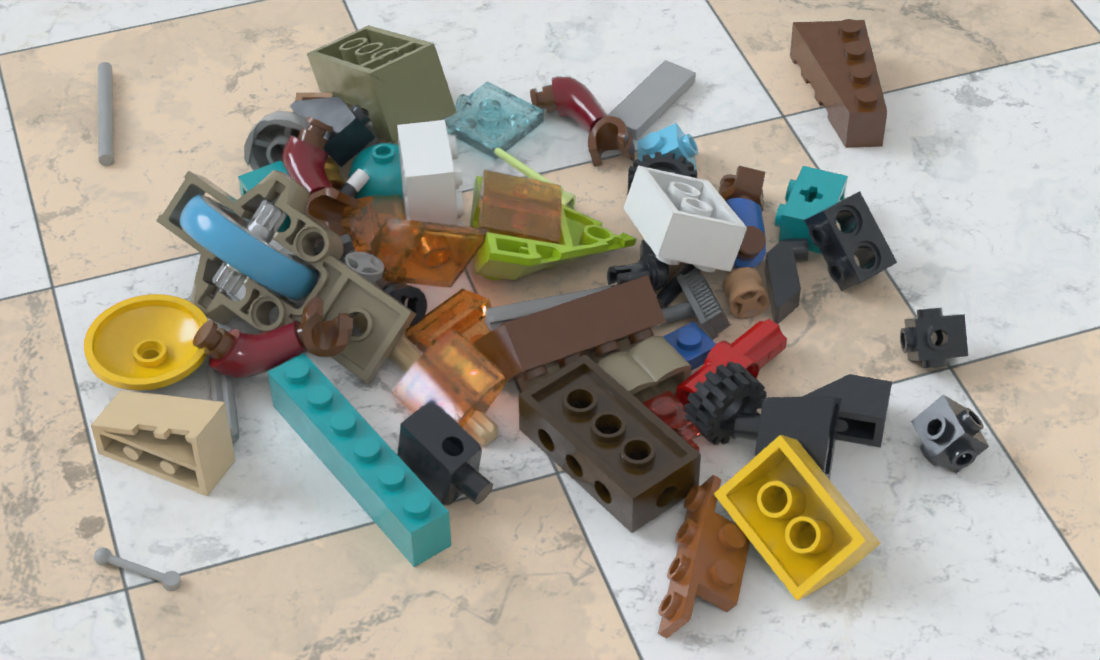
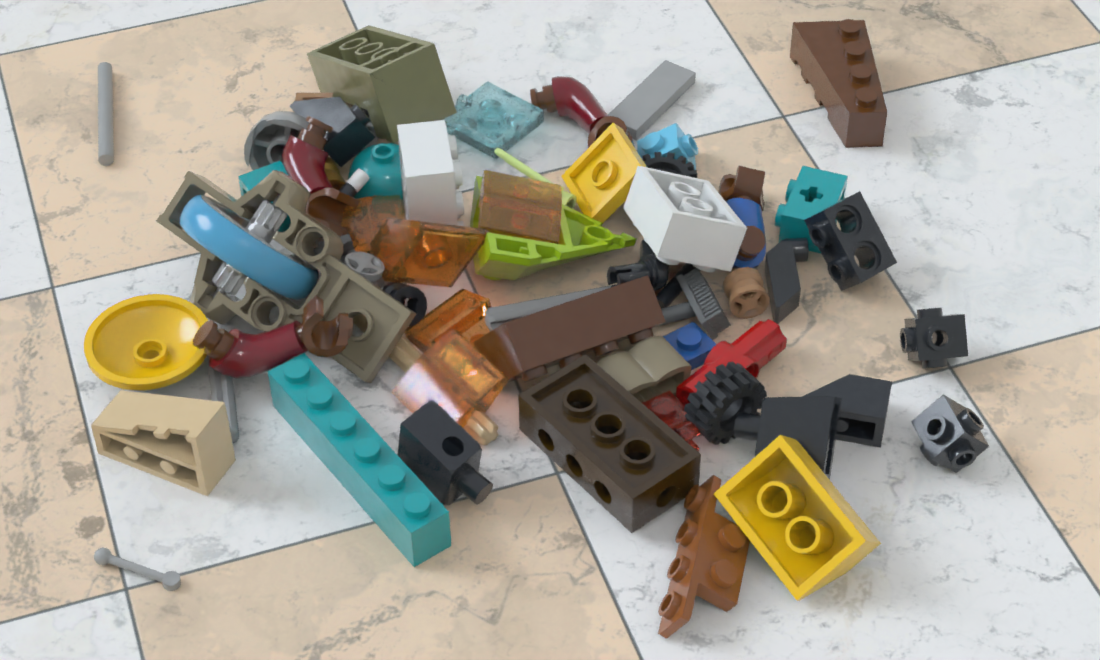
(604, 174): none -> yellow plate

